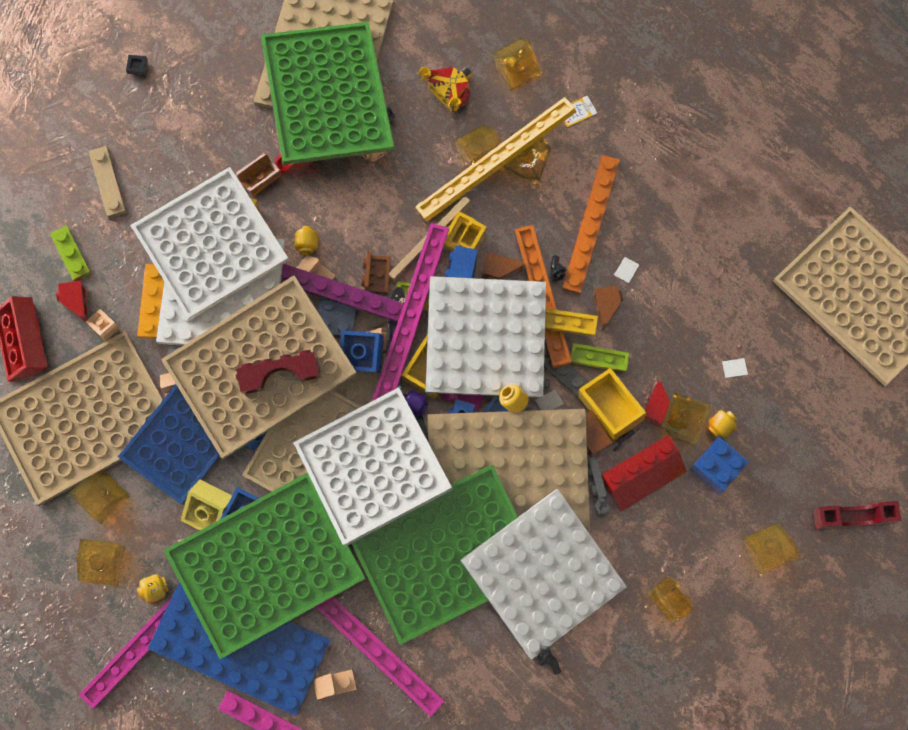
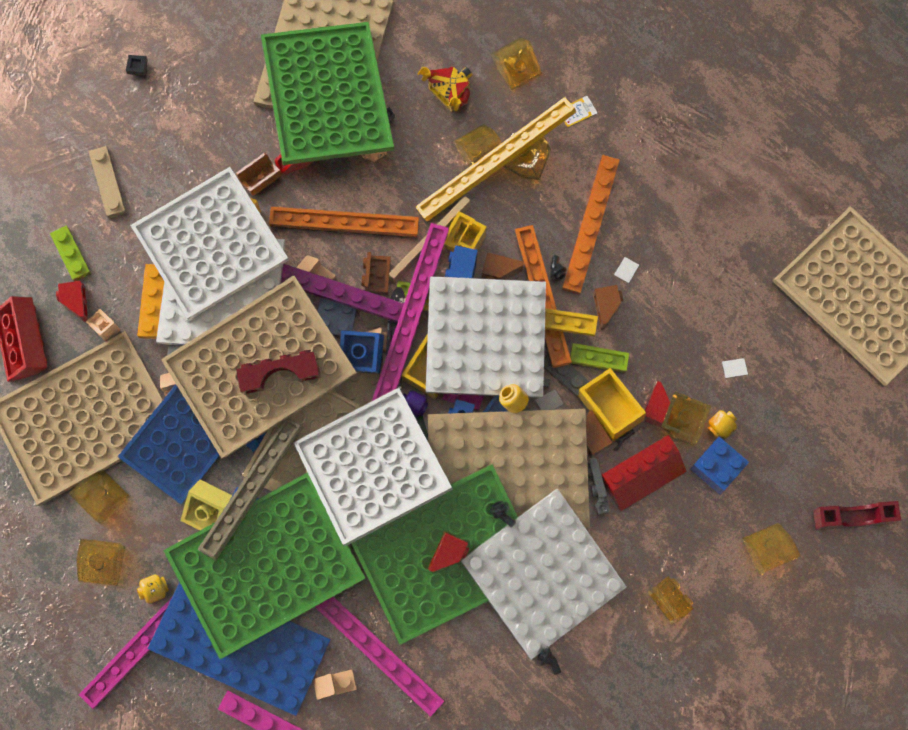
(250, 489): none -> dark tan tile
(306, 240): yellow head -> none
(344, 221): none -> orange plate
(448, 552): none -> red slope
(499, 510): none -> black plate

